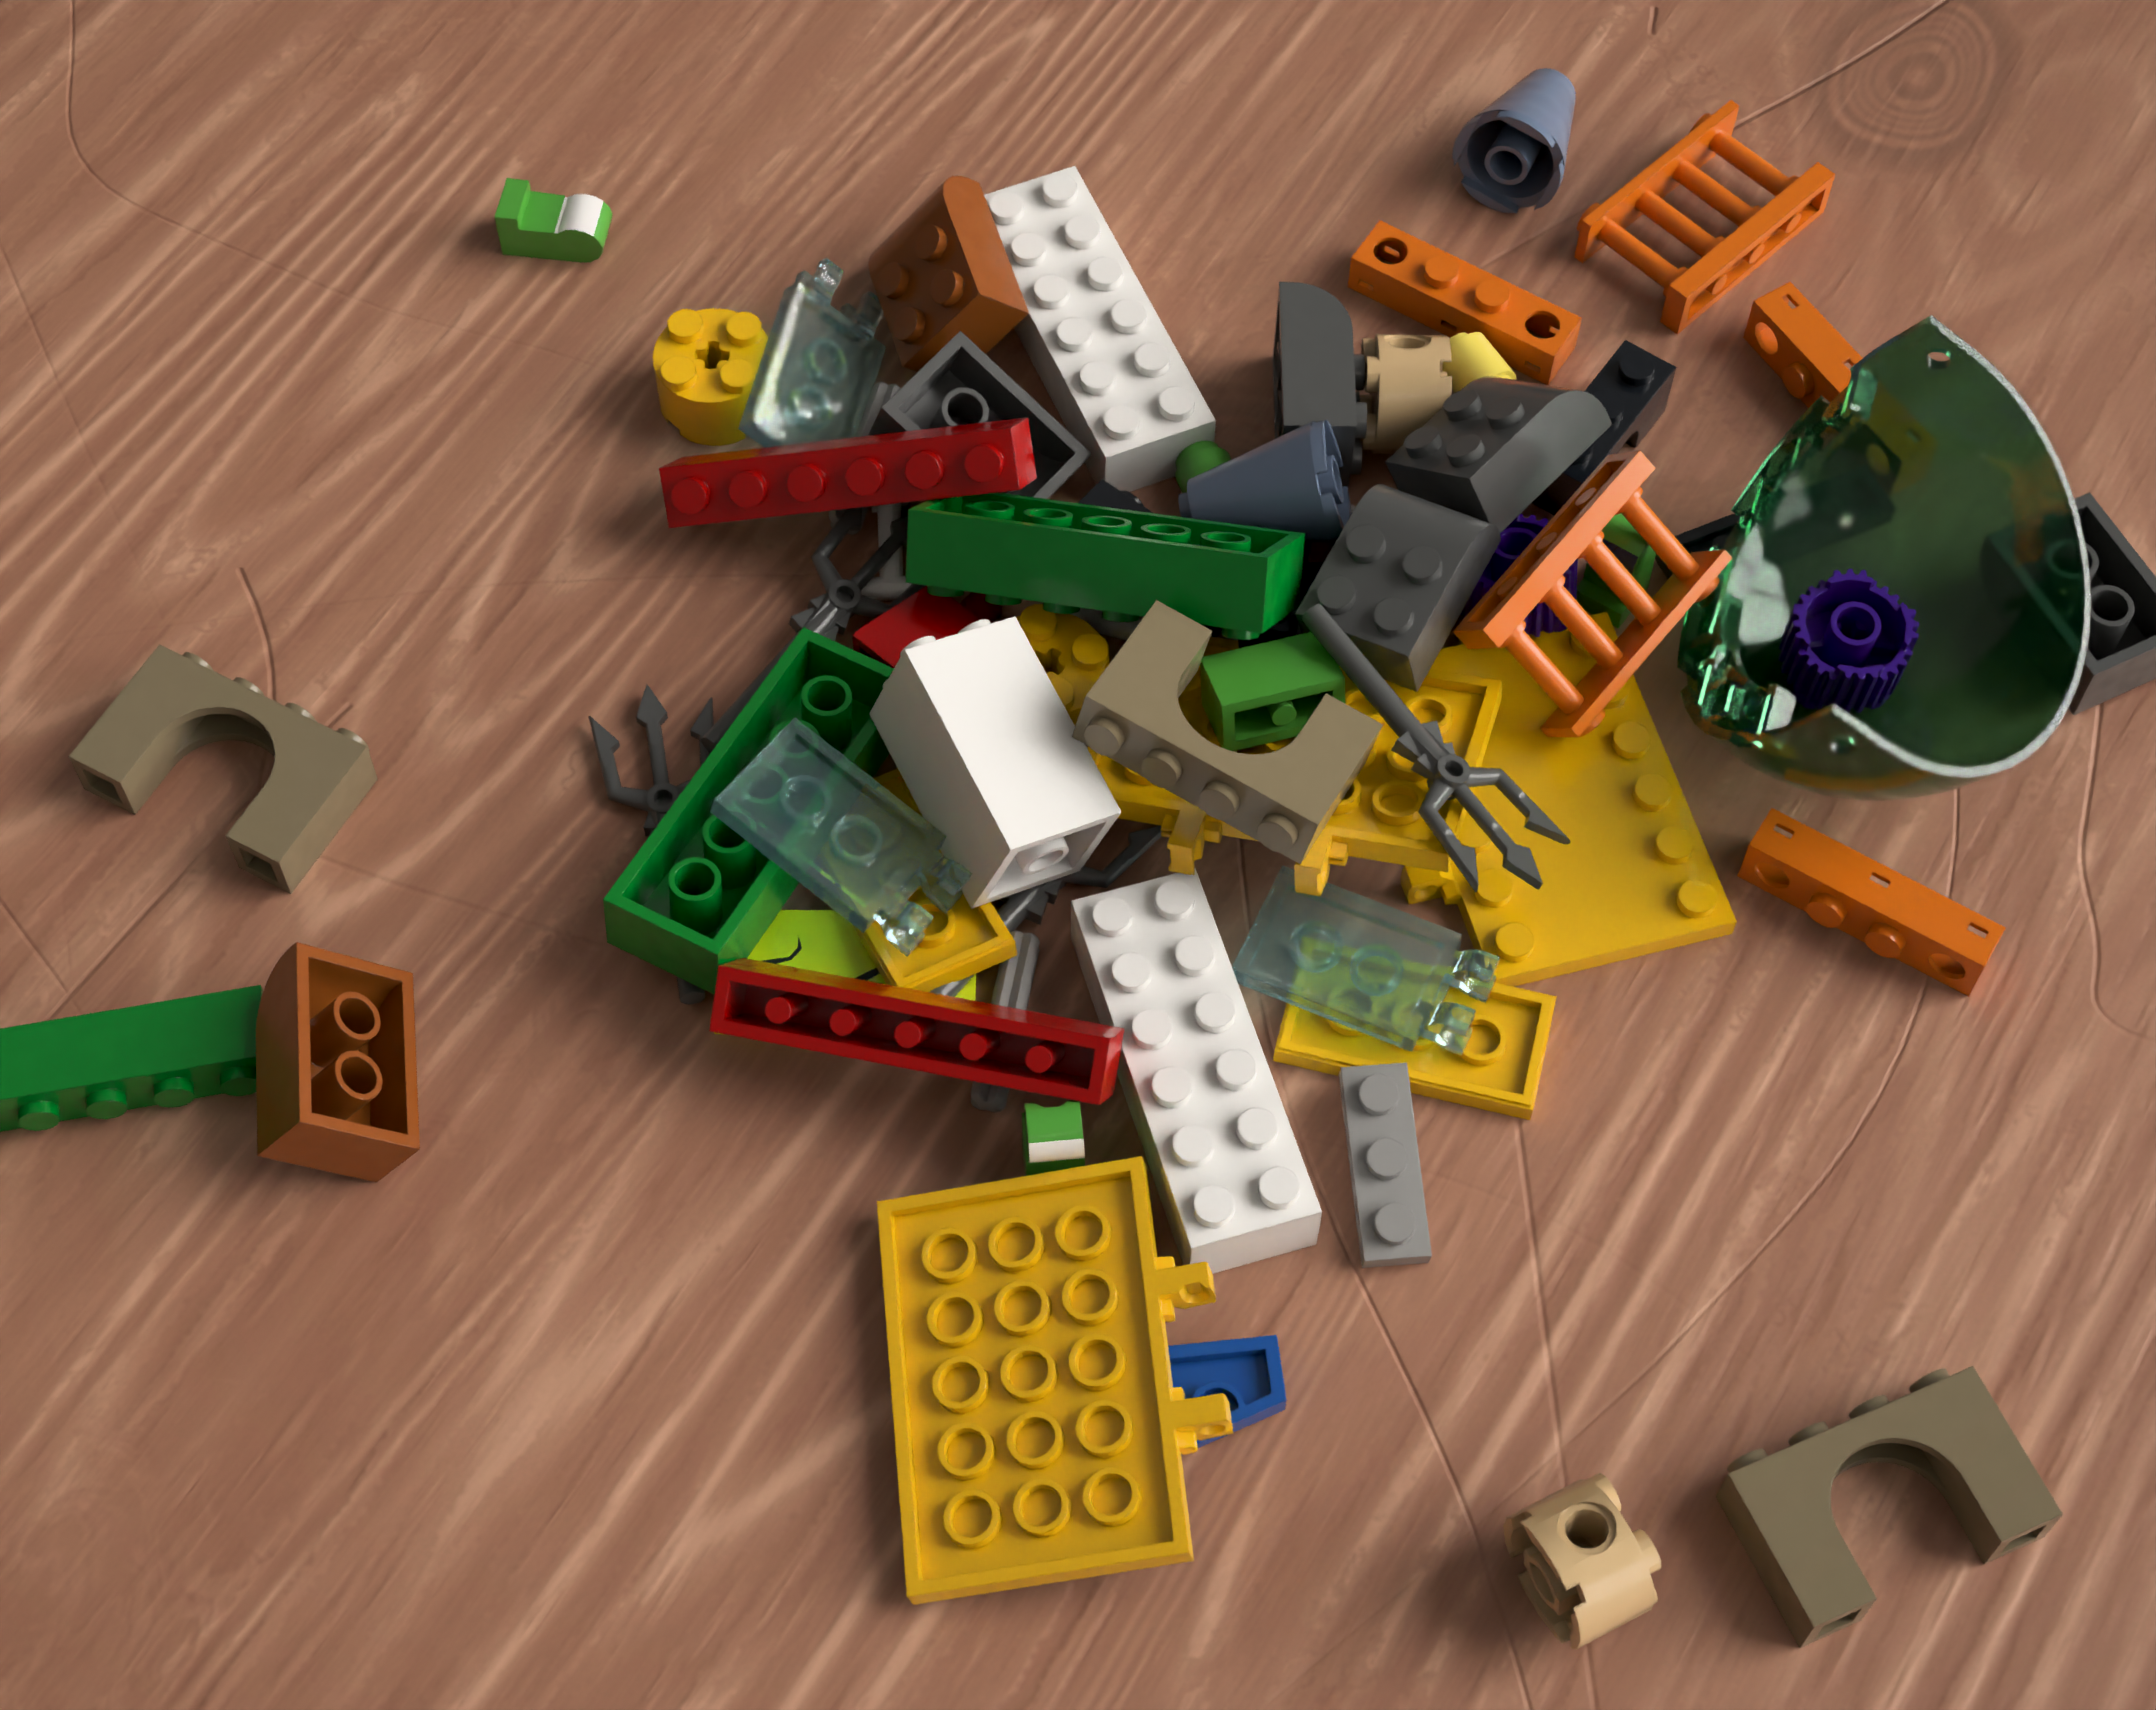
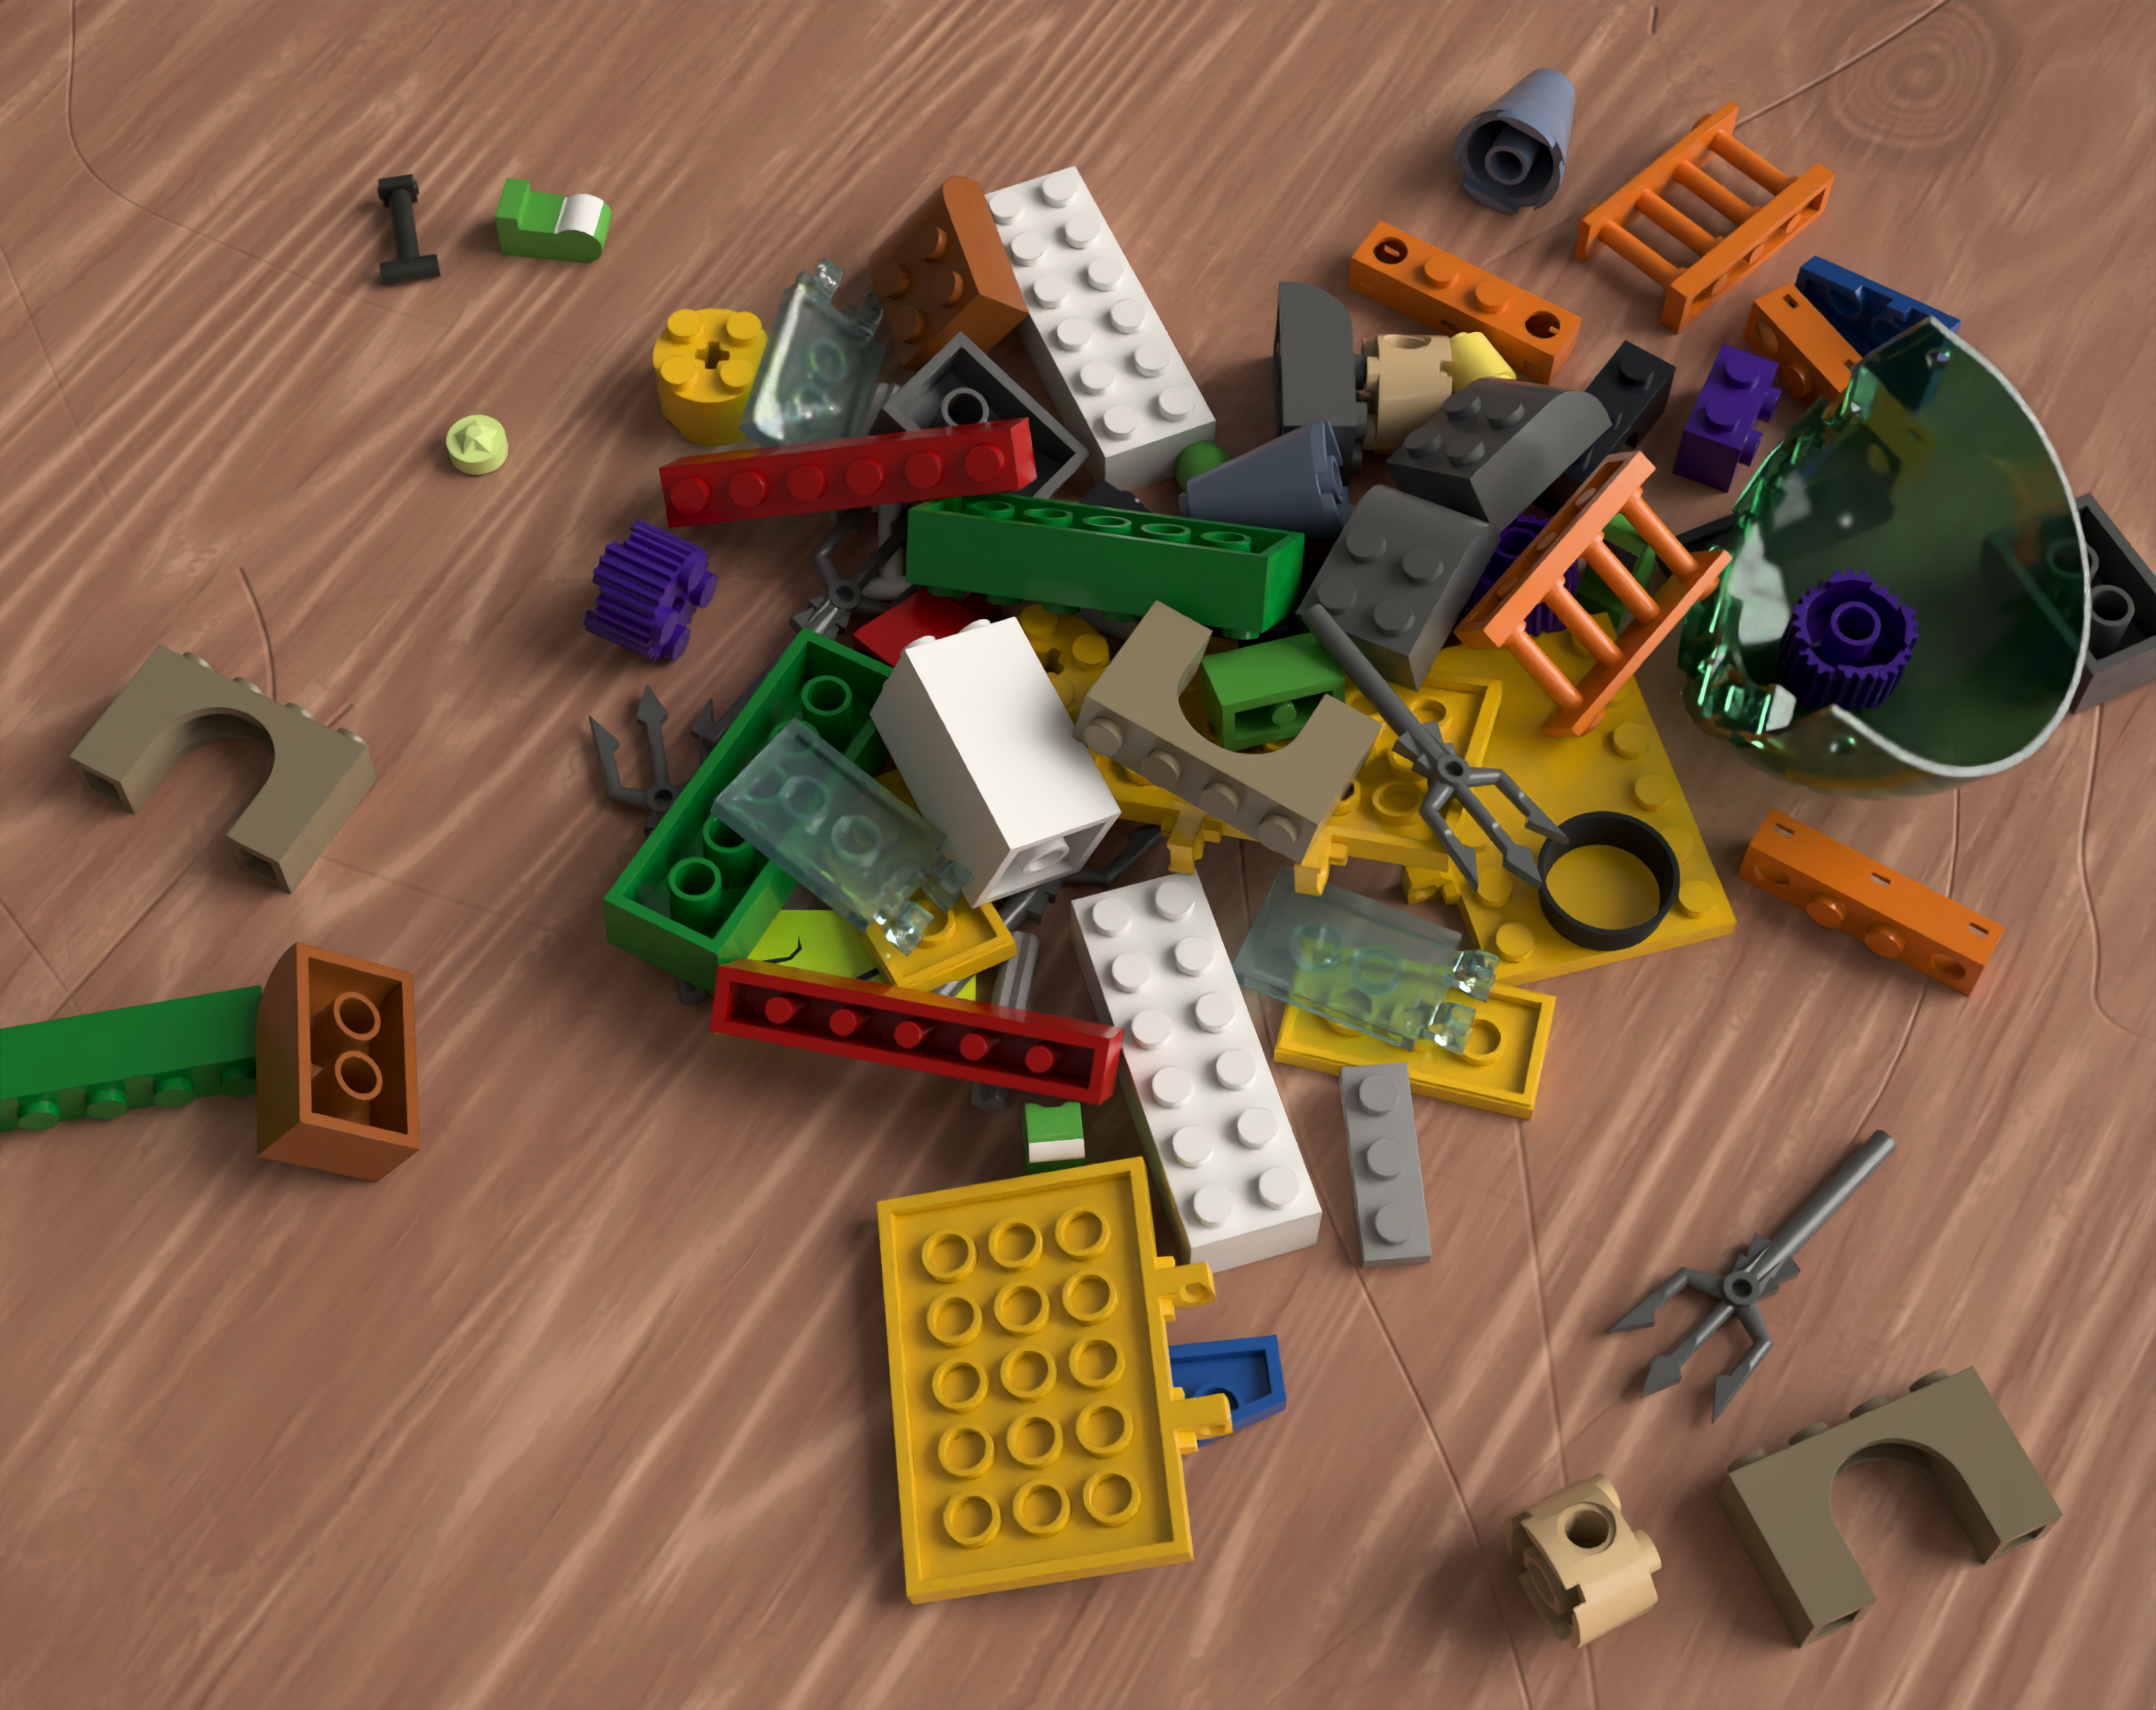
(399, 194): none -> pearl dark grey piece
(477, 444): none -> yellowish green tile
(650, 592): none -> dark purple brick
(1624, 833): none -> black tyre
(1725, 418): none -> dark purple brick
(1750, 1281): none -> dark grey piece
(1862, 308): none -> blue wing

